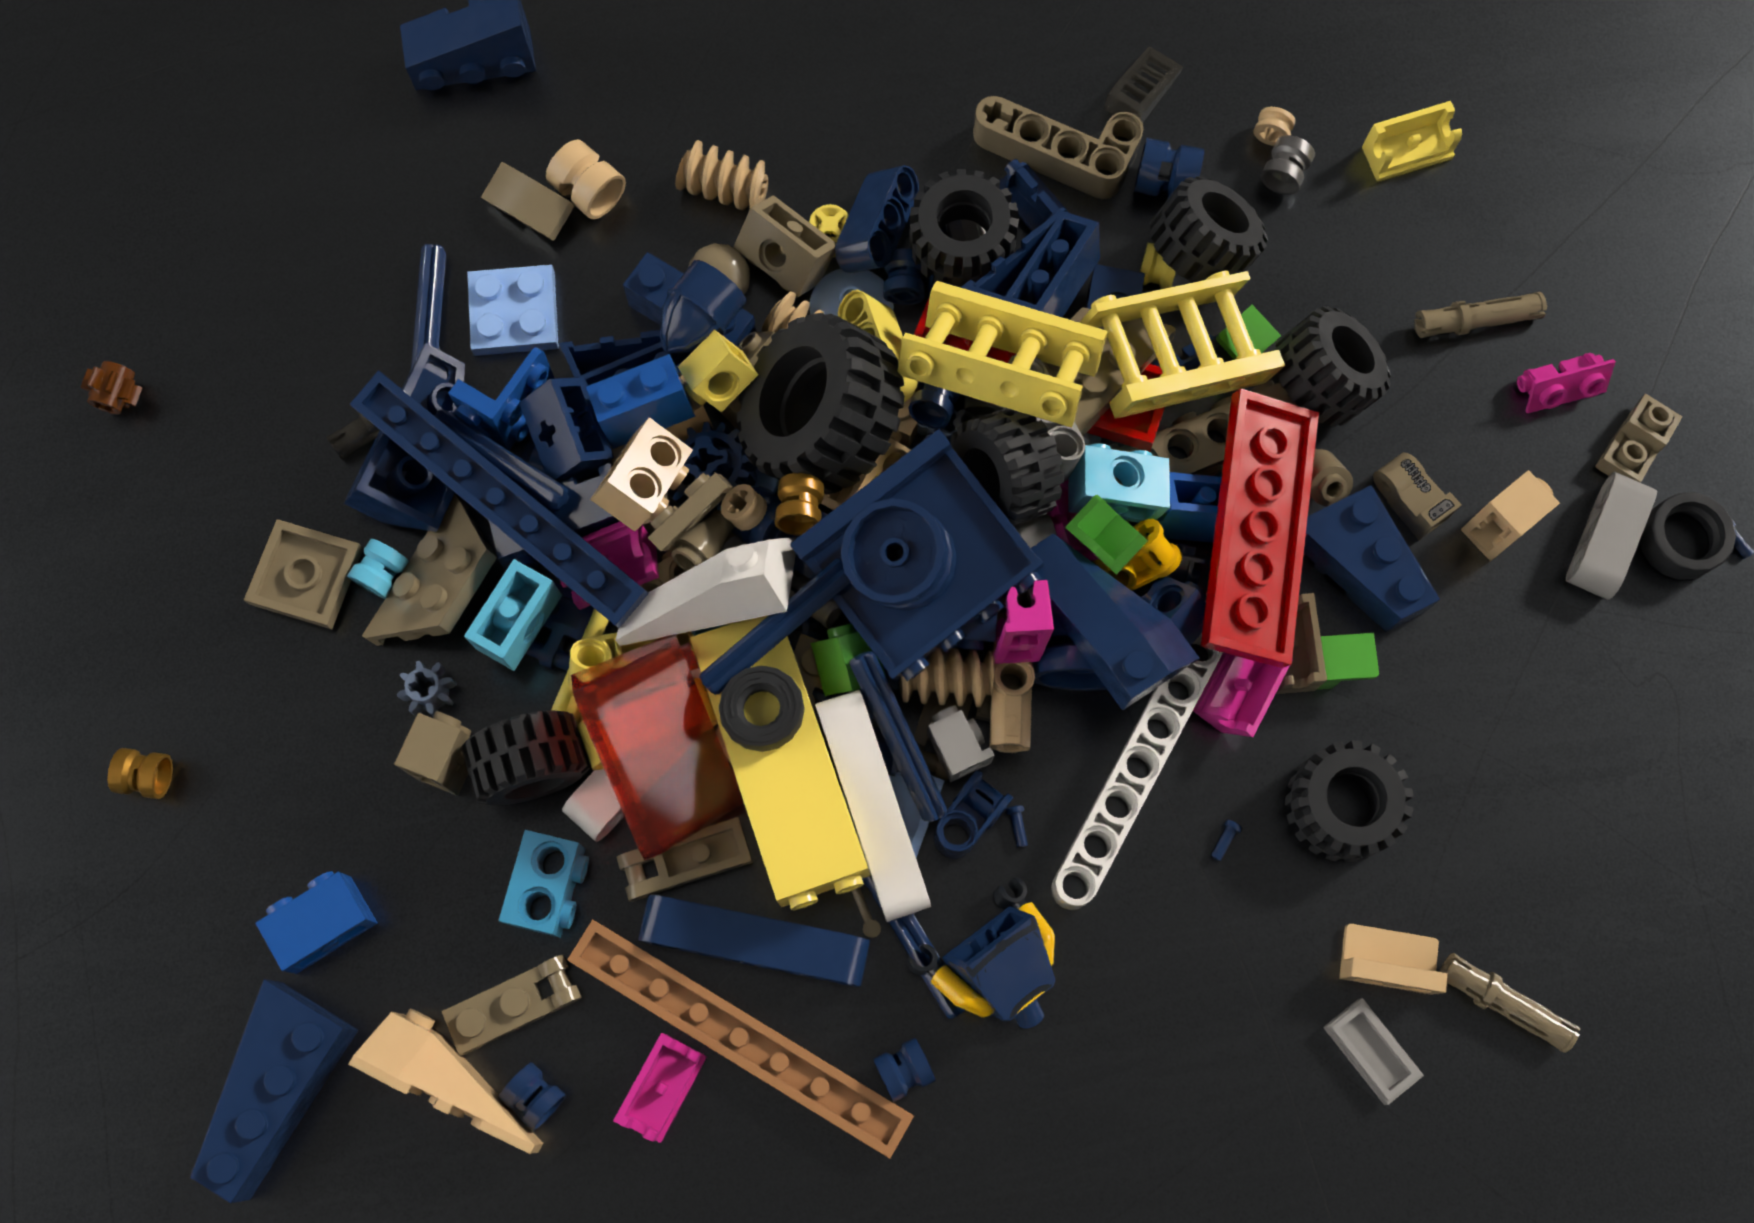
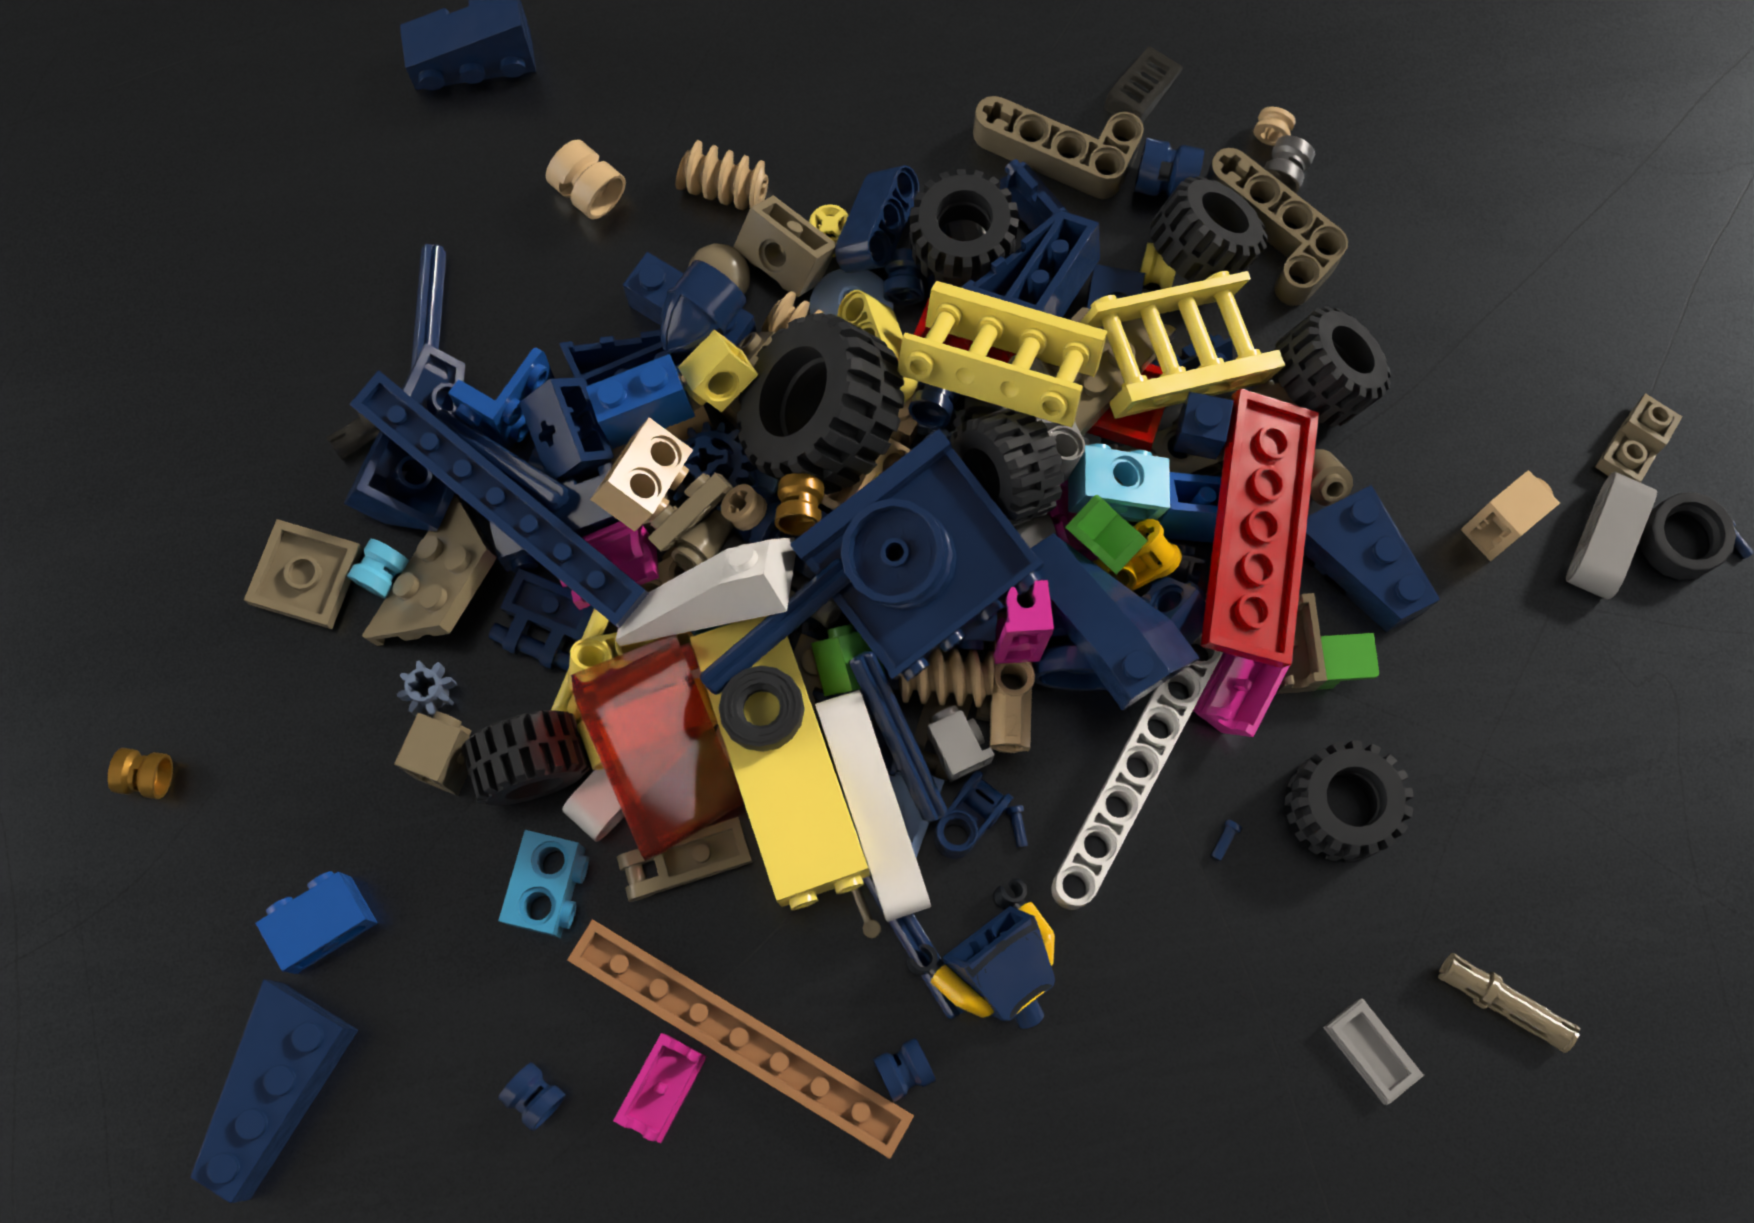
(111, 387): reddish brown gear -> none
(421, 1060): tan wedge -> none
(509, 1006): dark tan plate -> none
(512, 310): light blue plate -> none
(513, 615): medium azure brick -> none
(528, 201): dark tan slope -> none
(754, 940): dark blue beam -> none
(1203, 425): none -> dark blue brick
(1259, 329): bright green panel -> none
(1282, 205): none -> dark tan beam
(1391, 960): tan panel -> none
(1411, 141): light yellow hinge -> none
(1414, 495): dark tan leg -> none
(1464, 317): dark tan pin -> none
(1579, 379): dark pink hinge -> none

